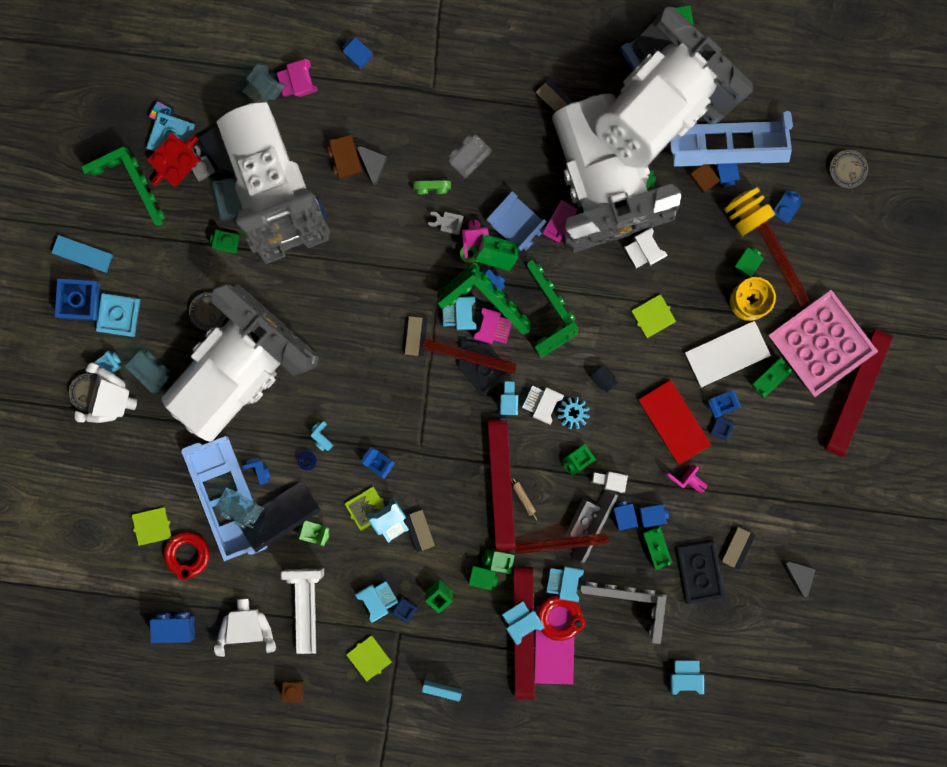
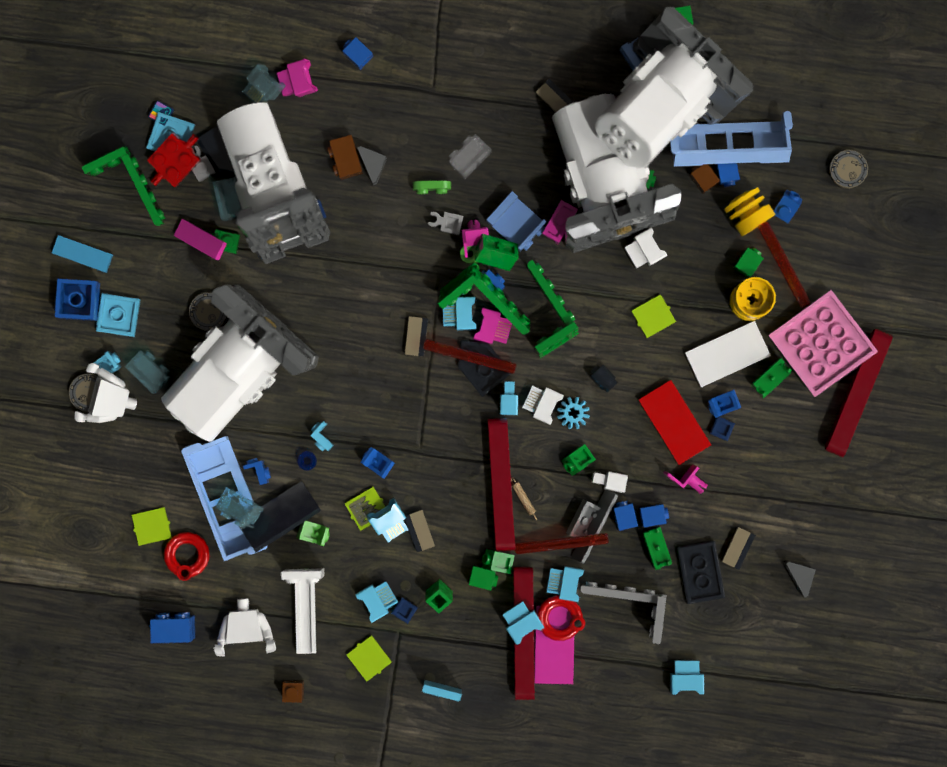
(200, 239): none -> dark pink tile

